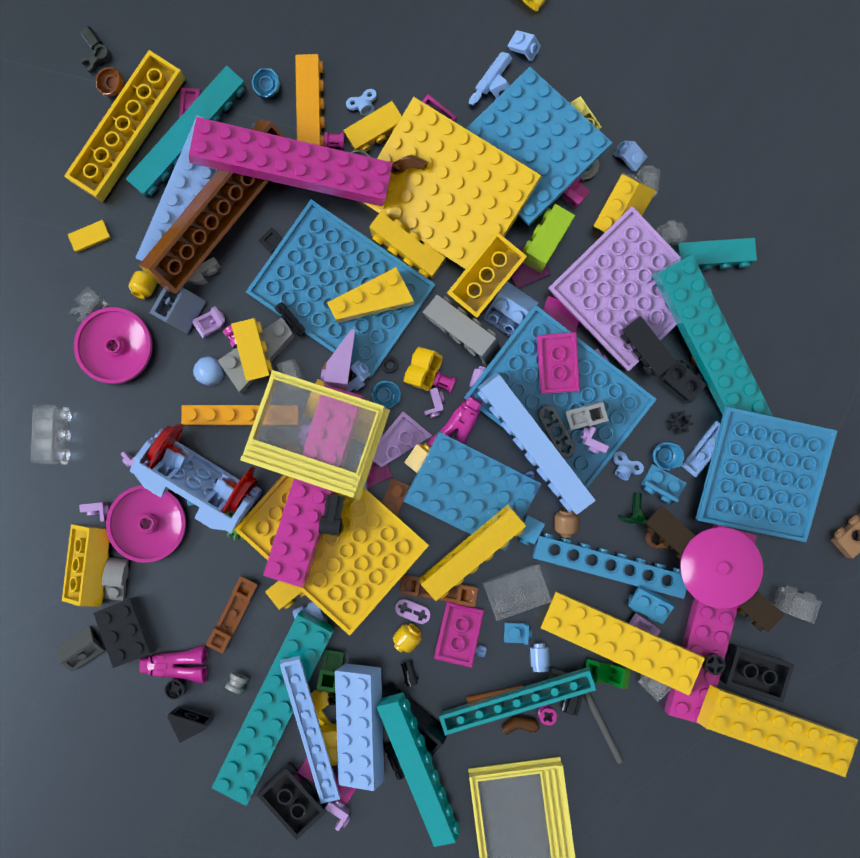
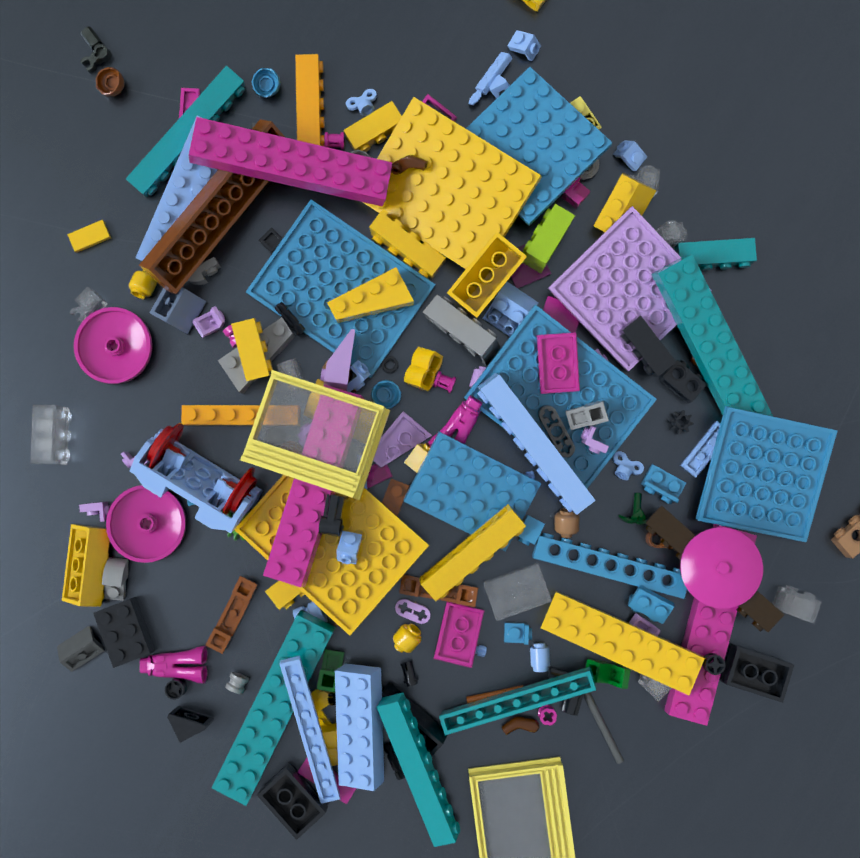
(125, 126): yellow brick -> none
(208, 371): light blue hair -> none
(339, 810): lavender bracket -> none
(348, 547): none -> light blue bracket
(438, 399): lavender bracket -> none
(668, 455): dark azure hair -> none
(777, 730): yellow brick -> none

